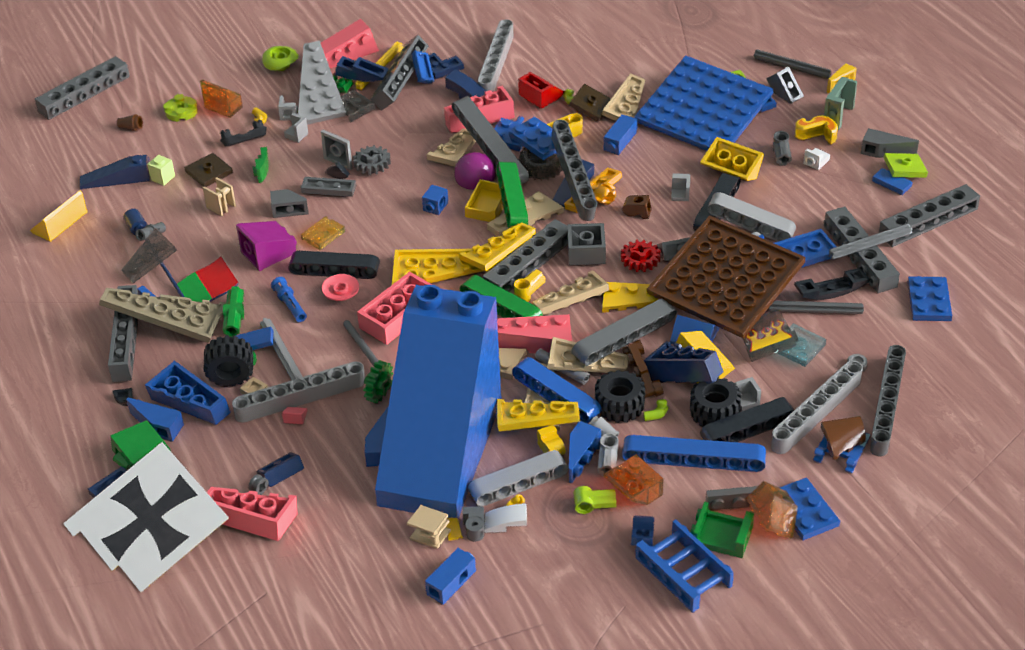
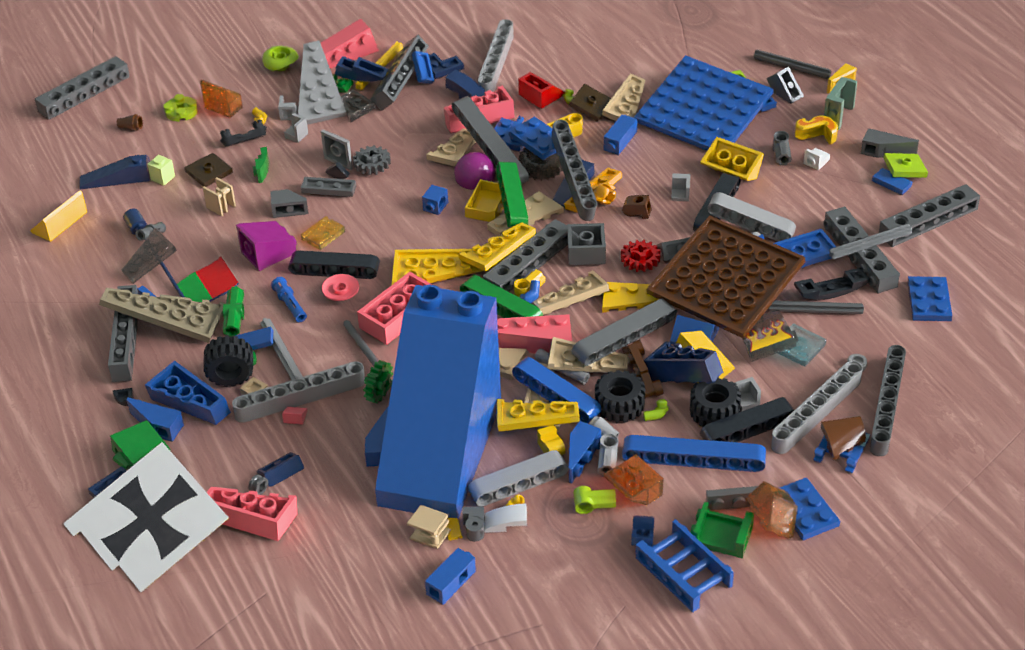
(533, 293): none -> blue arm

